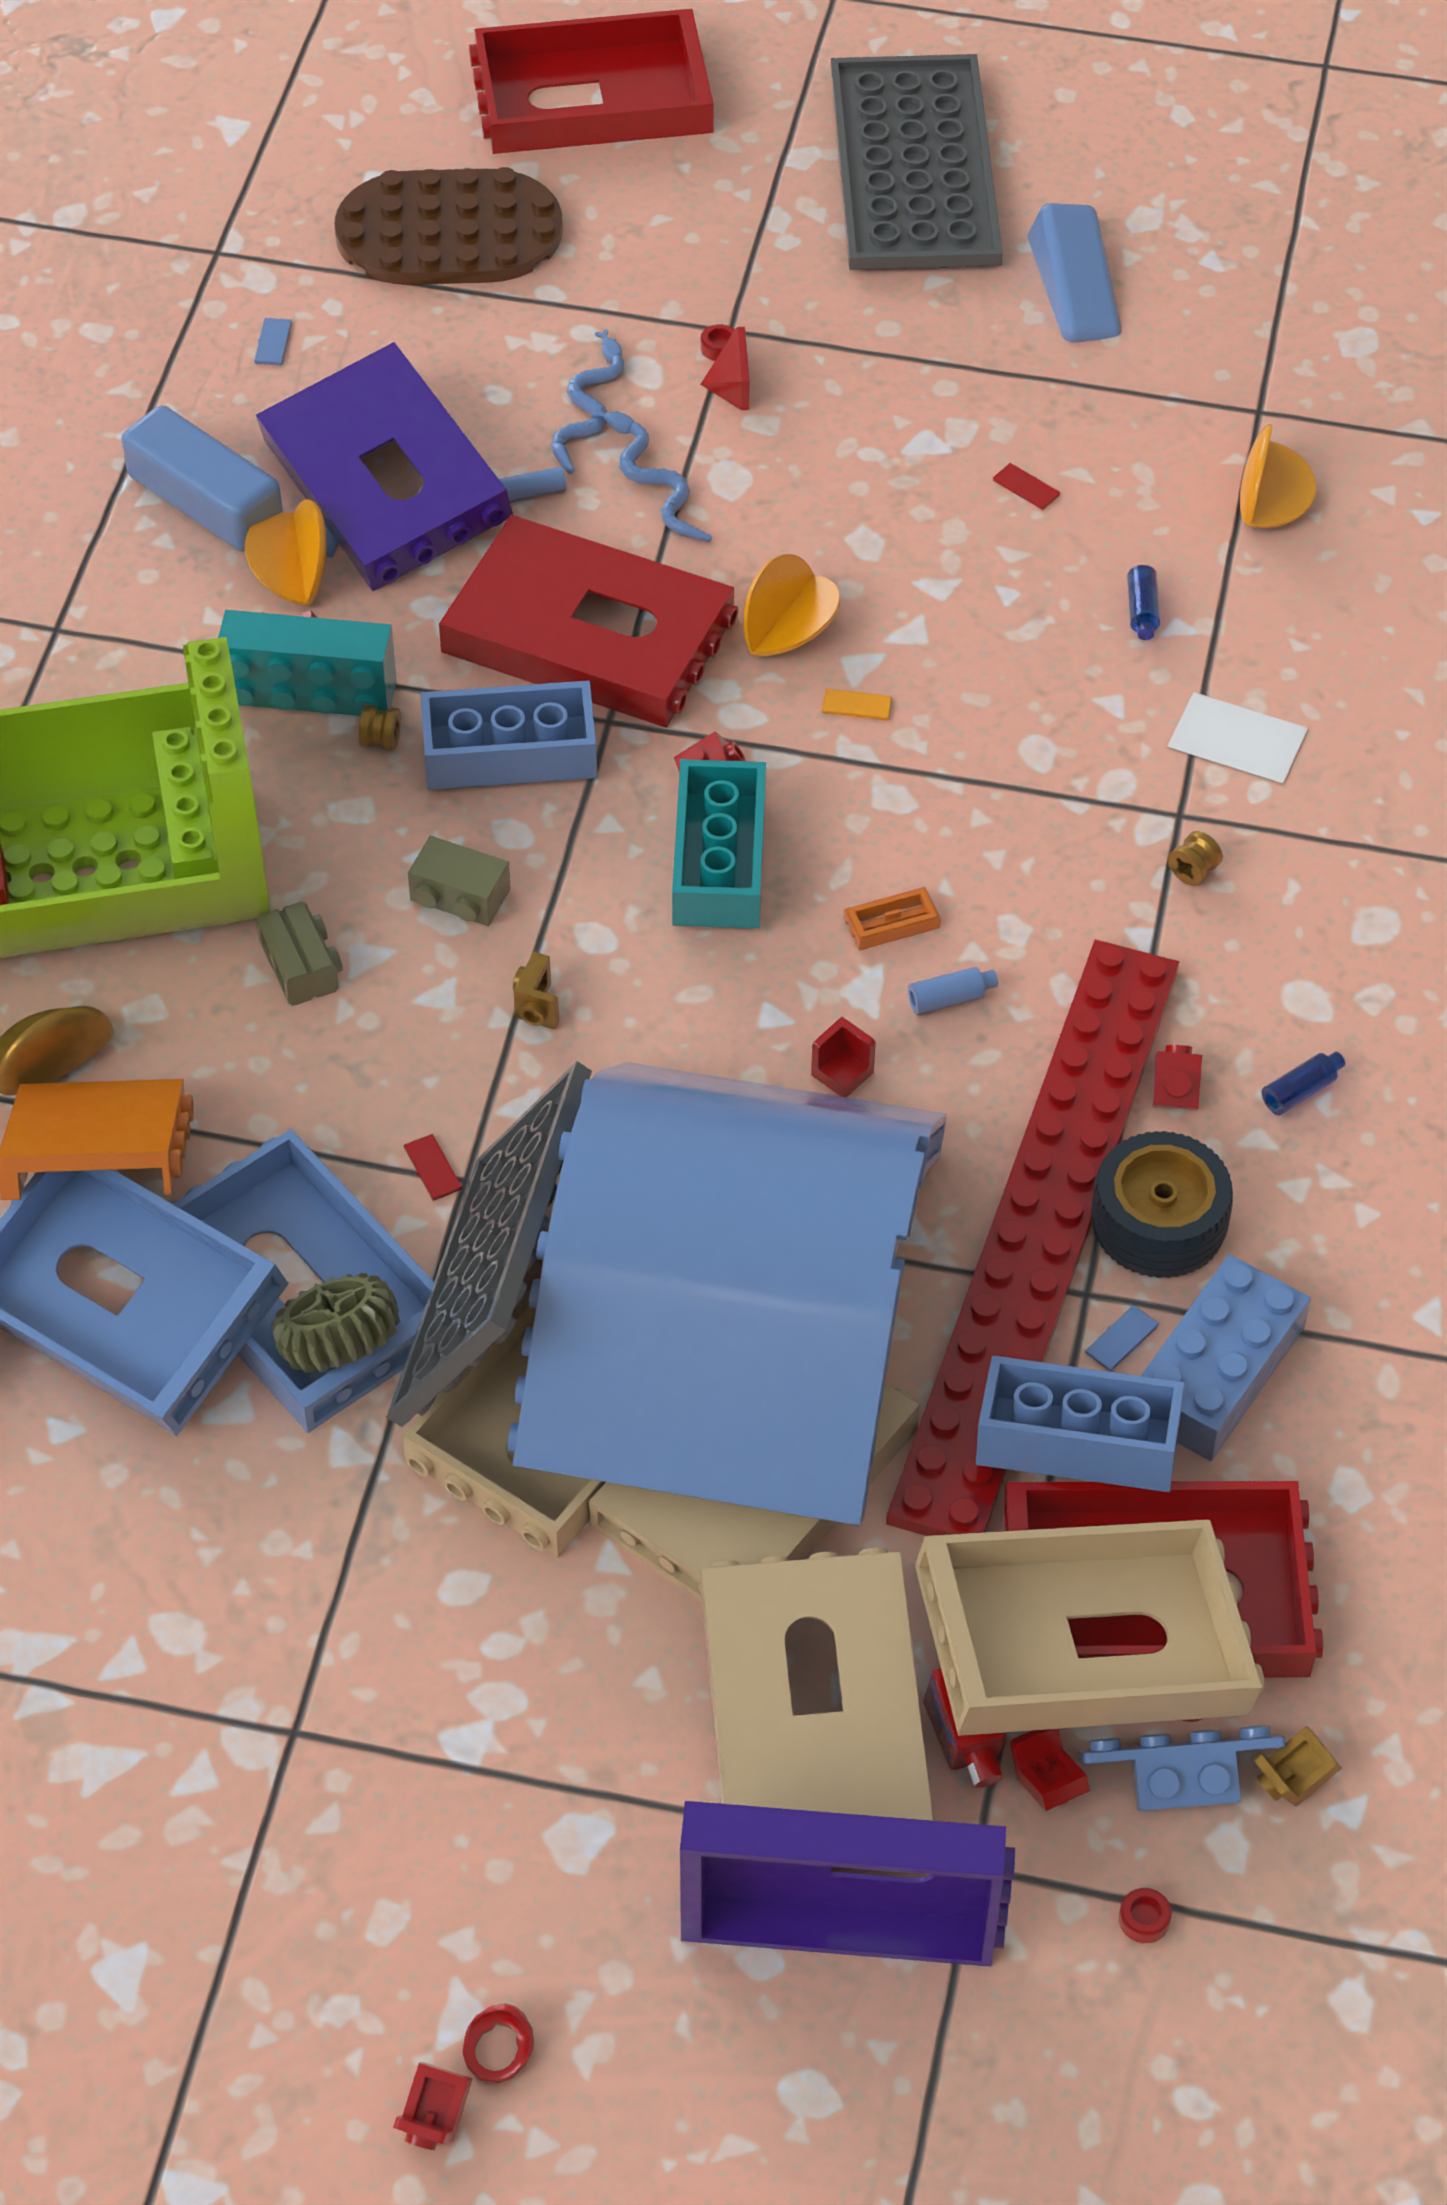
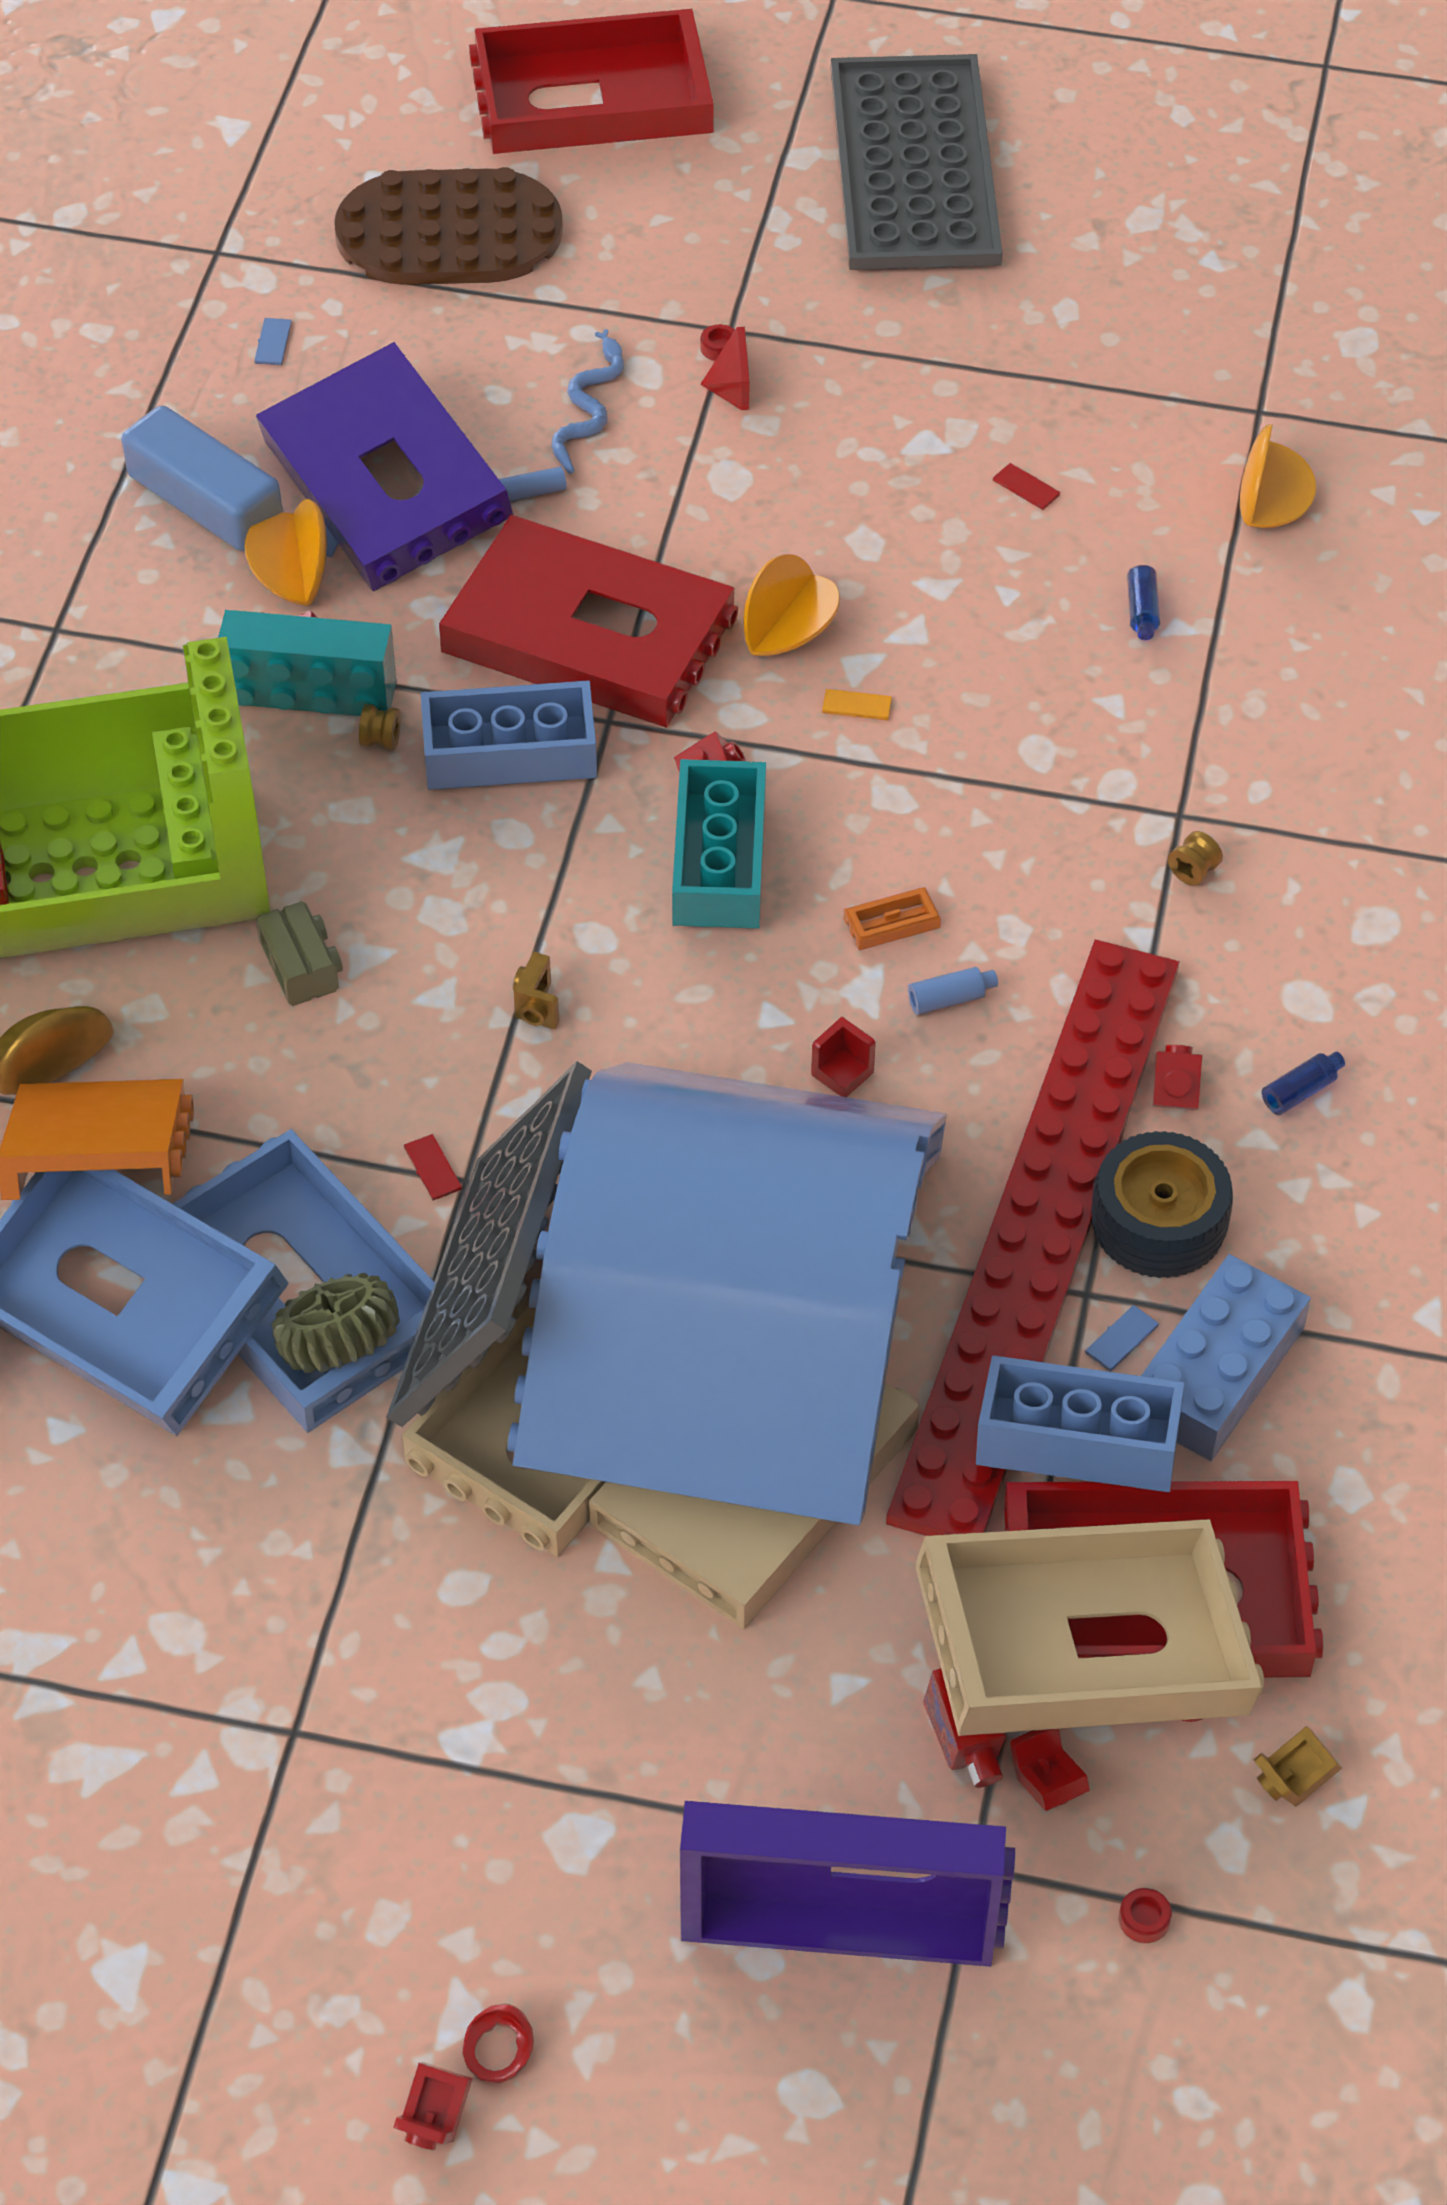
(459, 880): olive brick -> none
(625, 424): medium blue animal -> none
(832, 1762): tan panel -> none
(1075, 271): medium blue piece -> none
(1184, 1771): medium blue bracket -> none
(1237, 737): white sticker -> none

